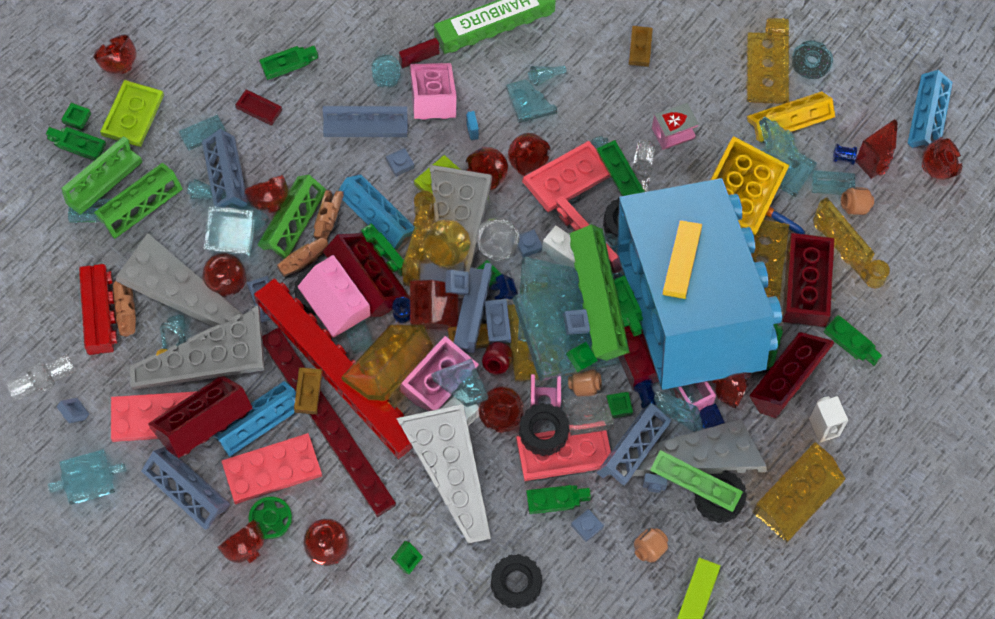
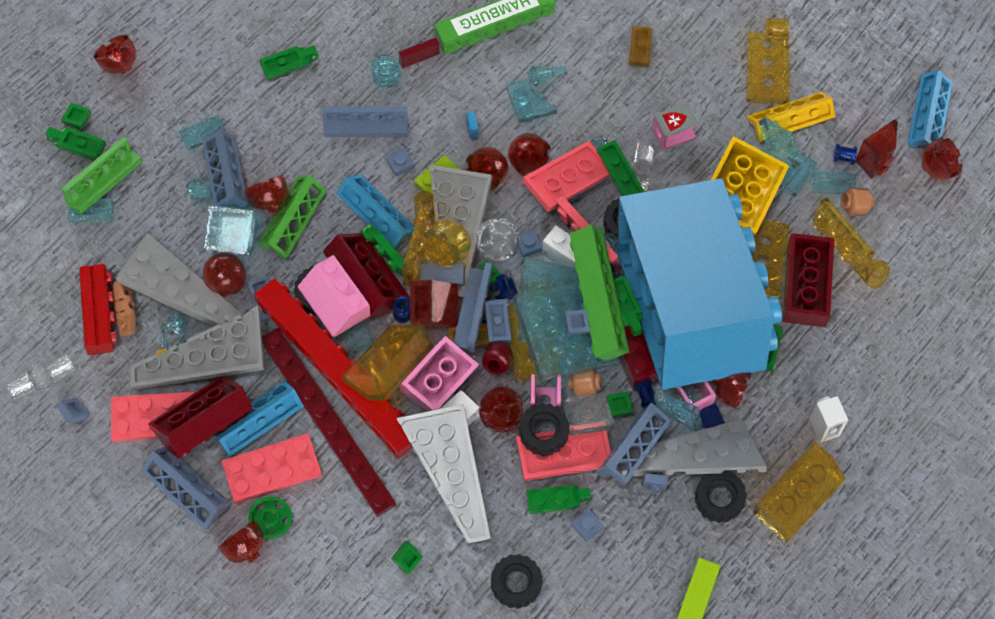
(87, 477): clear light blue plate -> none
(132, 113): lime plate -> none
(137, 196): bright green fence -> none
(258, 107): dark red tile -> none
(302, 257): nougat hinge -> none
(308, 391): pearl gold plate -> none
(326, 542): clear red cylinder -> none
(327, 214): nougat hinge -> none
(433, 91): bright pink slope -> none
(457, 282): sand blue plate -> none
(462, 383): clear light blue wing -> none
(581, 357): green plate -> none
(650, 545): nougat head -> none
(682, 259): yellow tile -> none
(696, 481): bright green plate -> none
(782, 219): blue piece -> none
(789, 373): dark red slope -> none
(808, 69): clear light blue tile -> none
(852, 340): green hinge -> none

